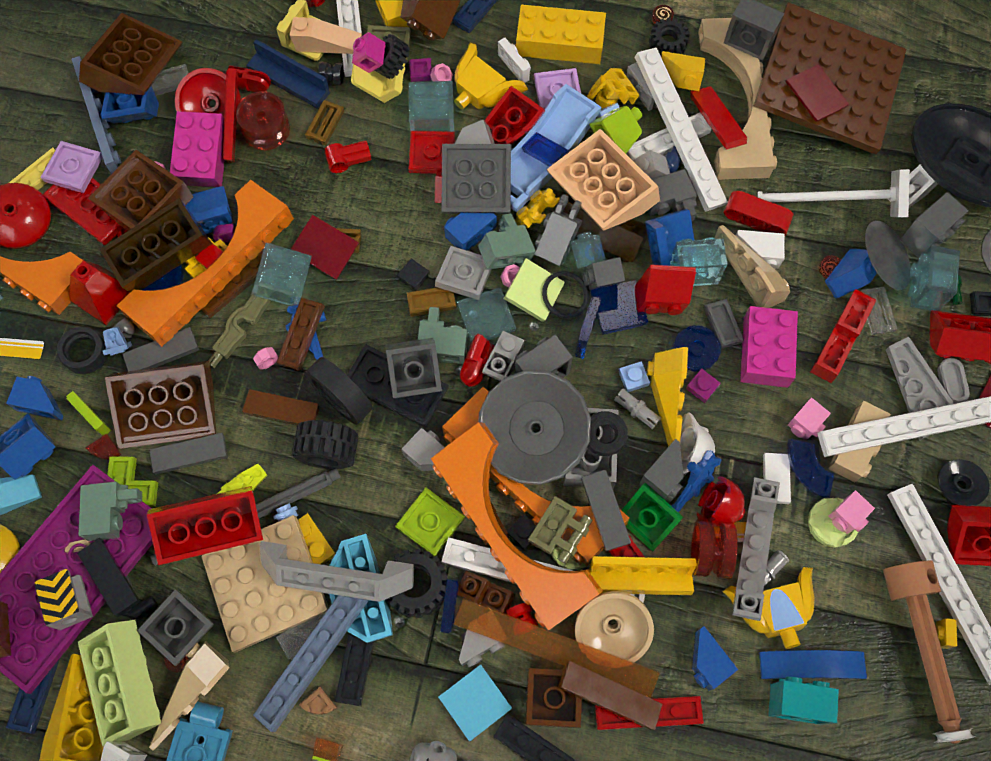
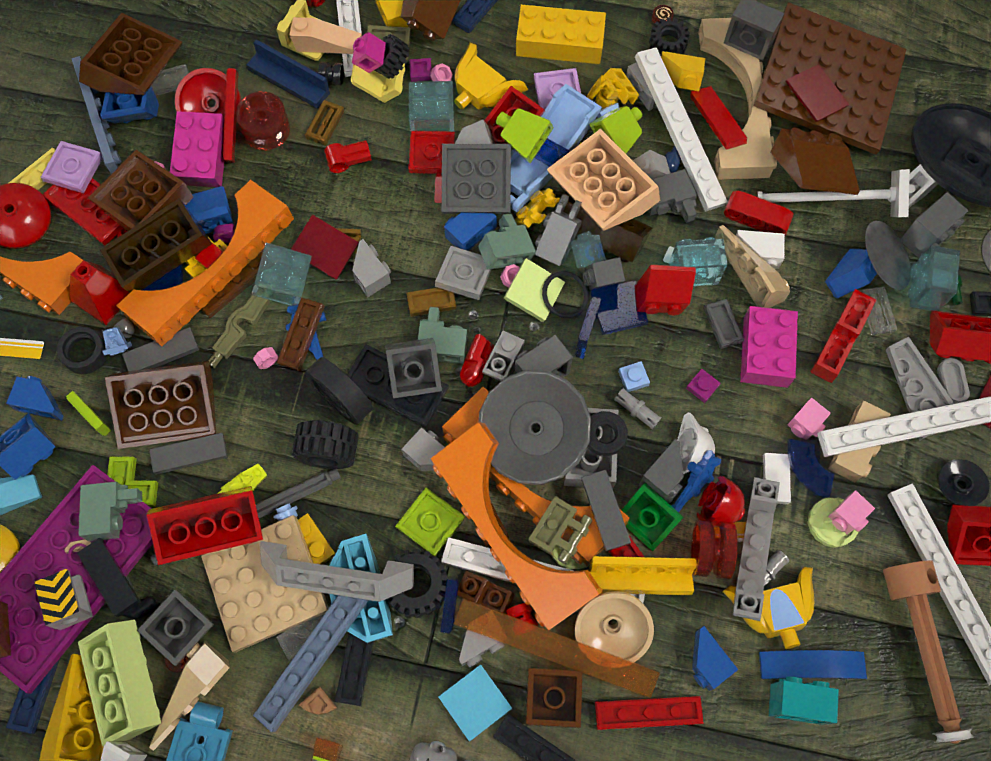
(104, 448): clear red tile -> none
(251, 79): red arm -> none
(279, 408): reddish brown tile -> none
(368, 270): none -> light grey slope
(413, 274): black tile -> none
(487, 315): clear light blue tile -> none
(511, 57): white plate -> none
(521, 531): black plate -> none
(524, 132): none -> lime torso
(610, 695): reddish brown tile -> none
(662, 142): white tile -> none
(665, 232): blue bracket -> none
(667, 377): yellow wedge -> none
(702, 347): clear blue tile -> none
(816, 160): none -> reddish brown slope
(828, 265): clear red tile -> none
(947, 633): yellow plate -> none

